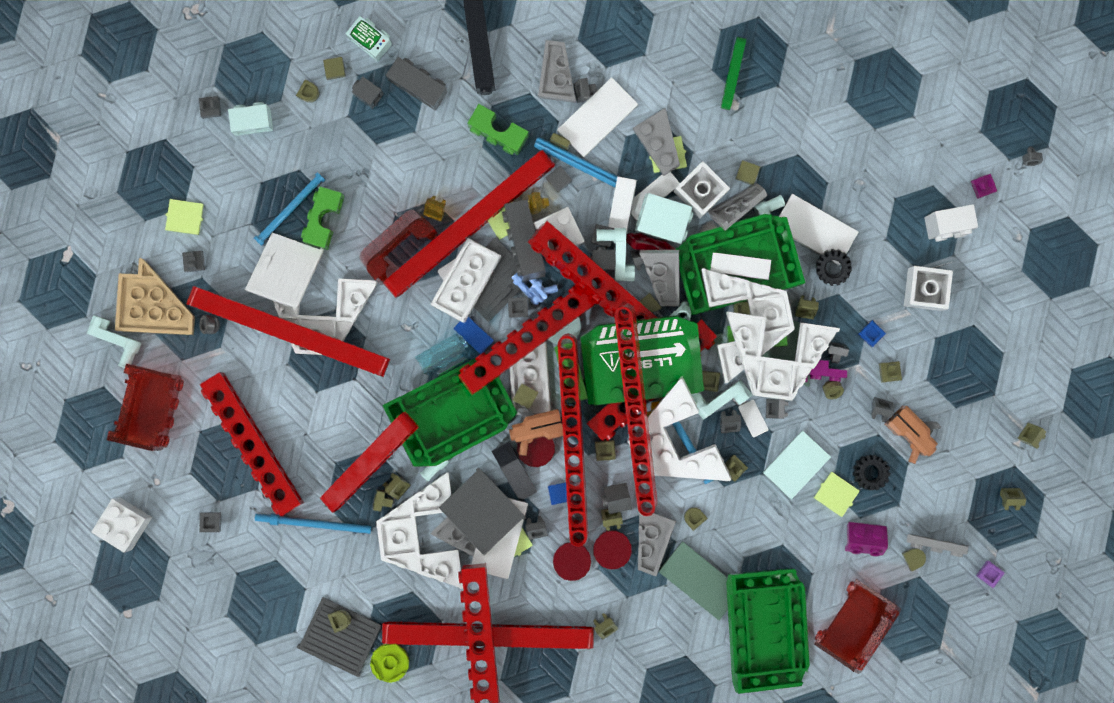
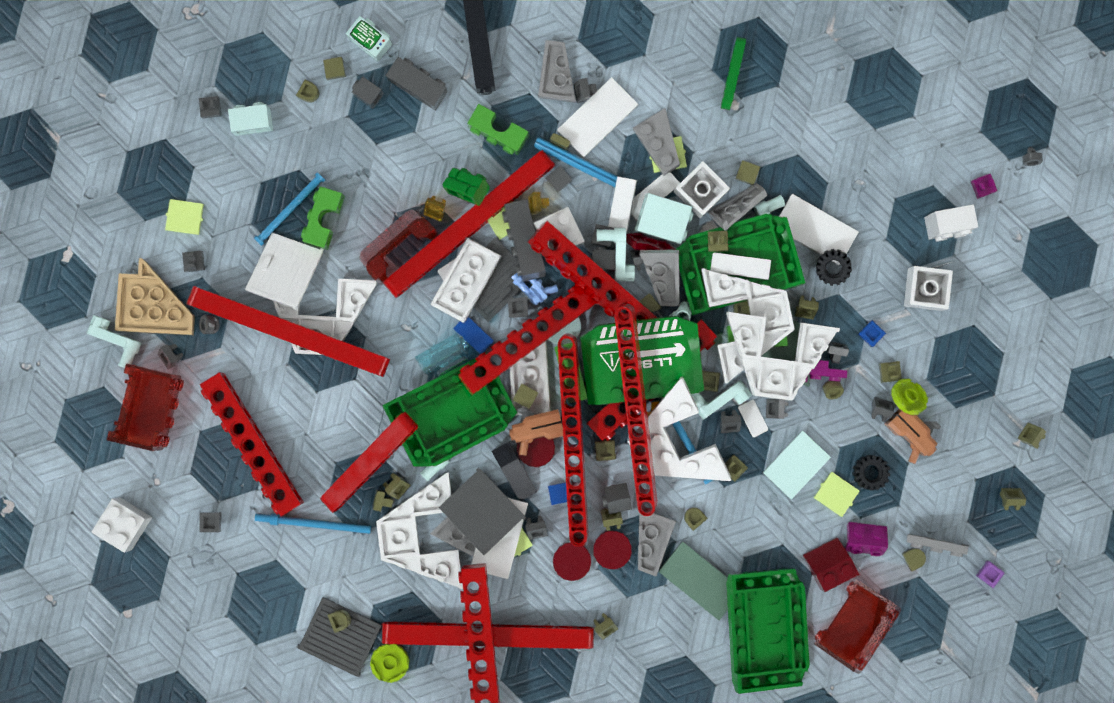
(168, 357): none -> dark grey tile
(466, 185): none -> green brick
(718, 241): none -> olive tile
(830, 565): none -> dark red slope
(909, 396): none -> lime tile

